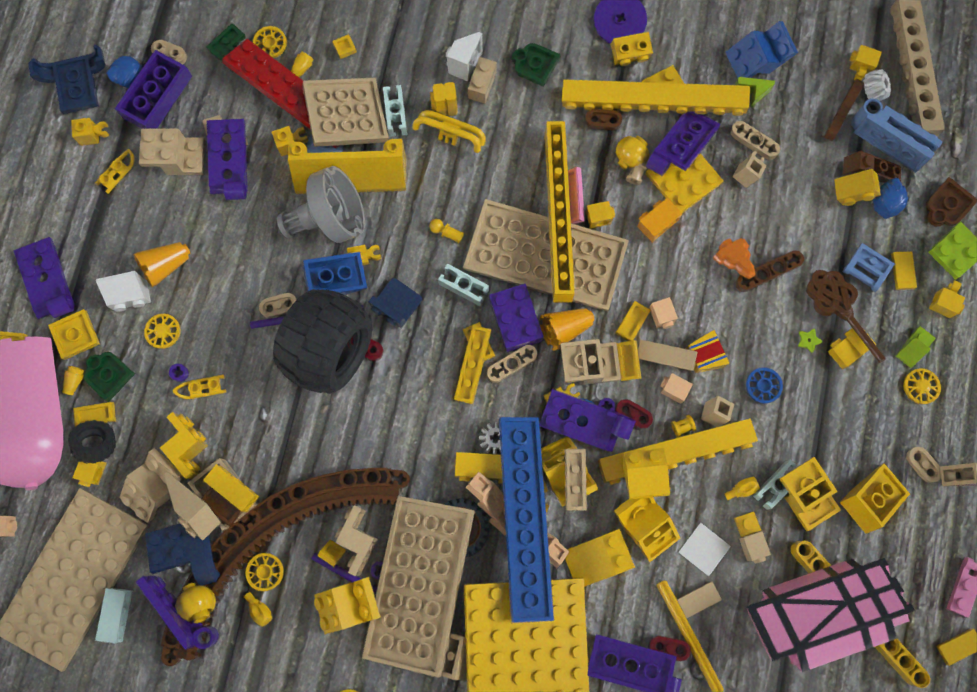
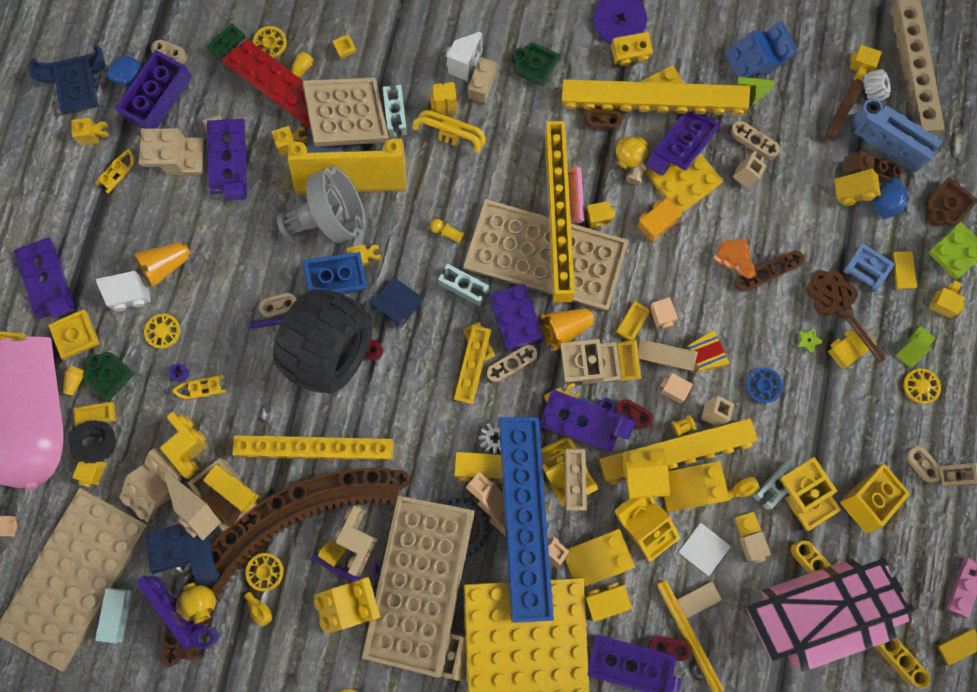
(313, 448): none -> yellow brick
(607, 602): none -> yellow brick
(696, 487): none -> yellow slope

